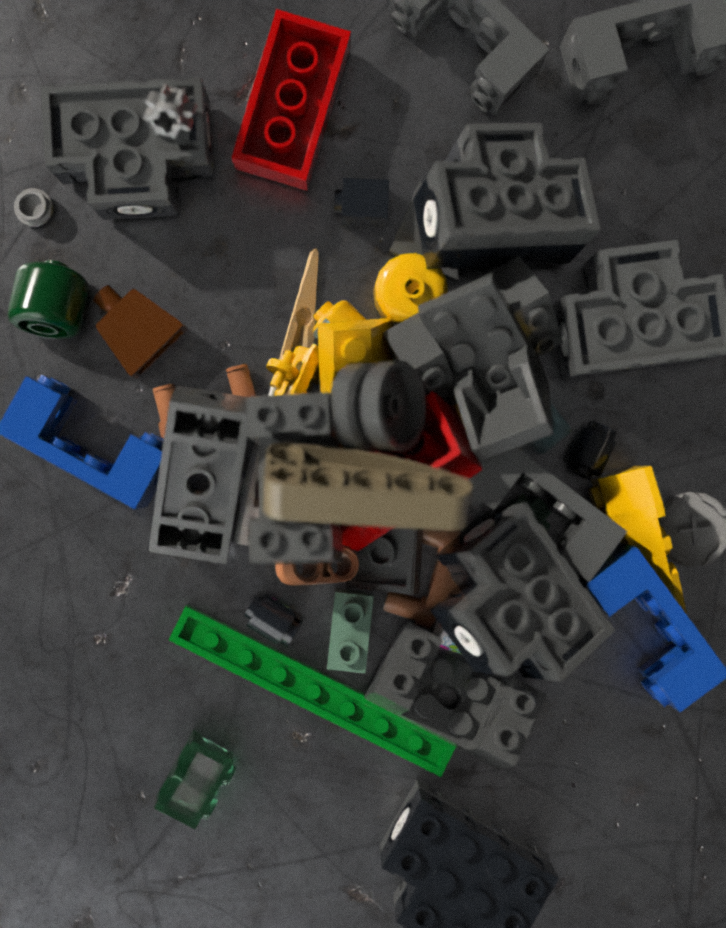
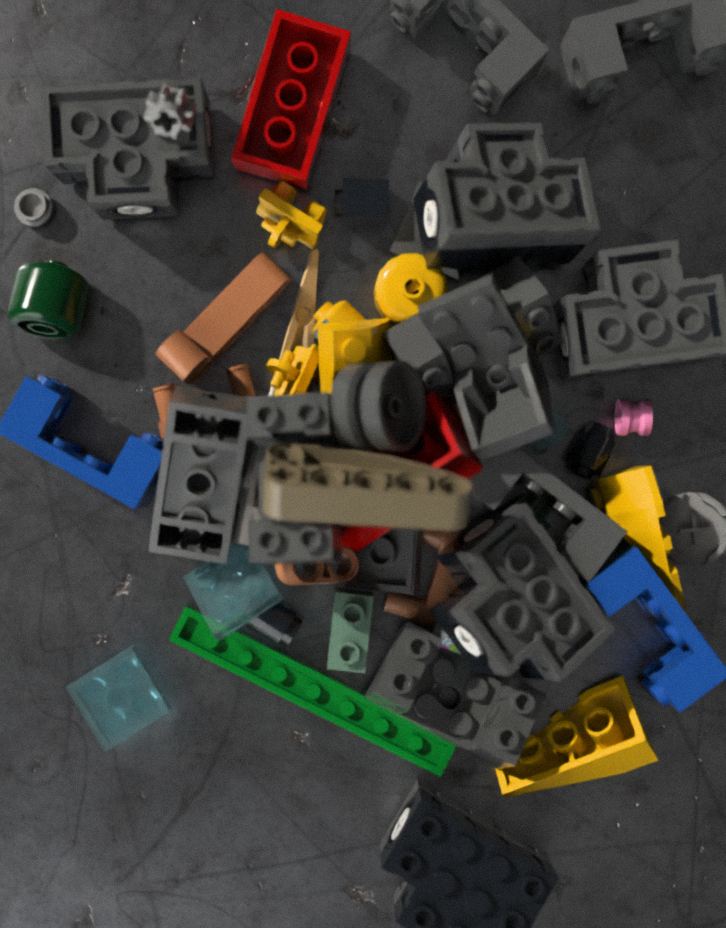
(118, 698): none -> clear light blue plate
(136, 329): reddish brown torso -> none
(195, 780): clear green window -> none
(224, 319): none -> nougat beam
(232, 592): none -> clear light blue plate
(286, 221): none -> yellow hips
(587, 742): none -> yellow wedge
(633, 417): none -> bright pink wheel

